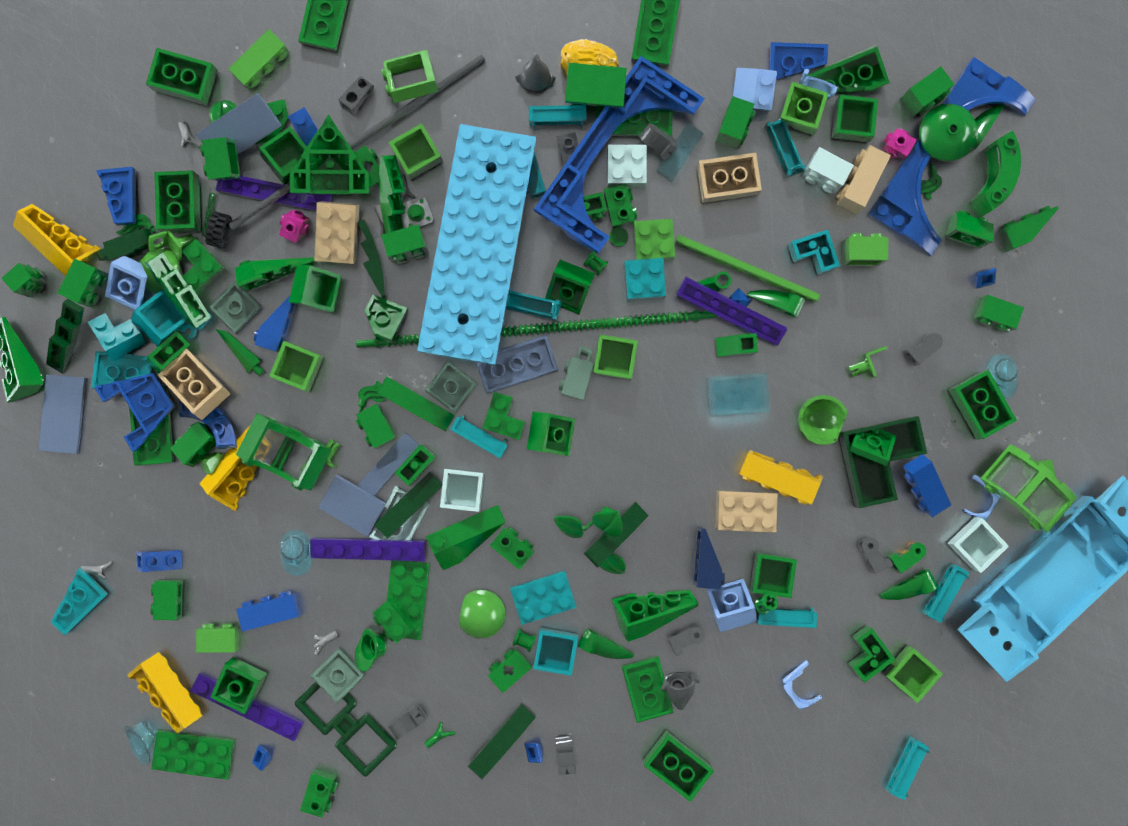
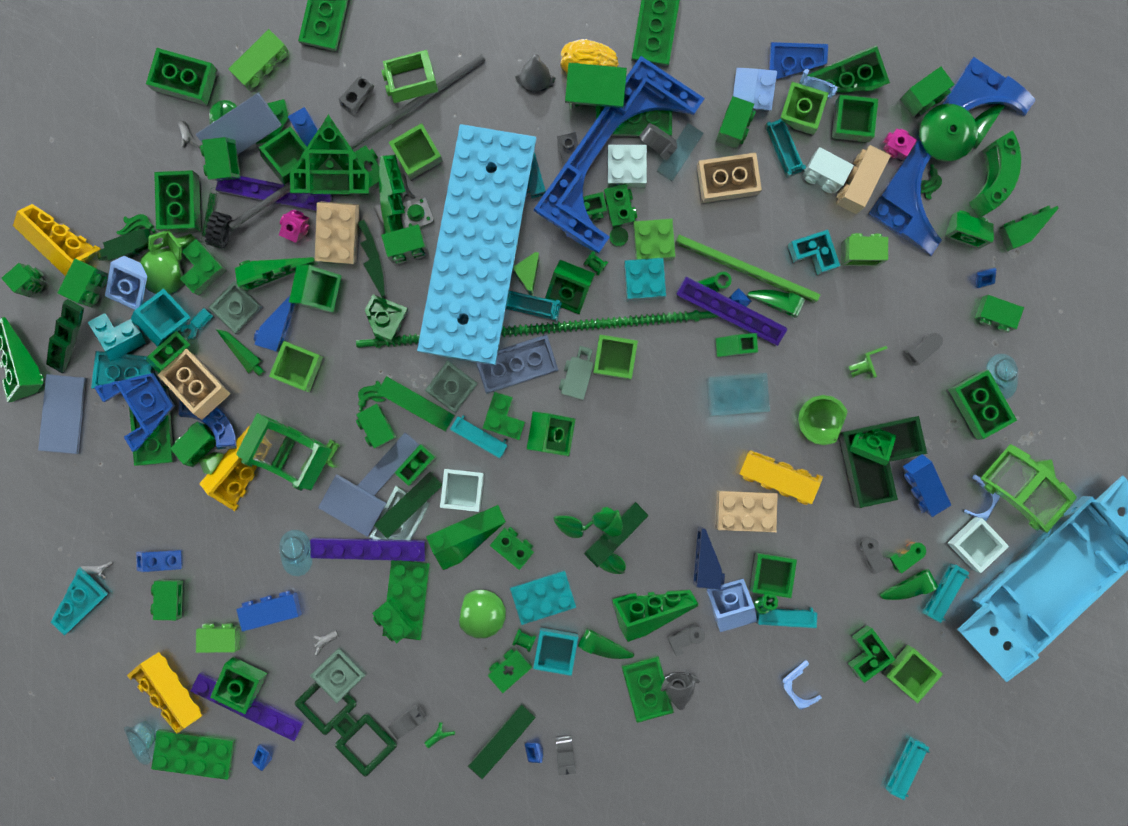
(120, 191): blue wing -> none
(177, 290): green slope -> none
(318, 793): green brick -> none
(369, 648): green piece -> none
(527, 271): none -> bright green slope
(557, 115): teal container -> none
(678, 766): green brick -> none

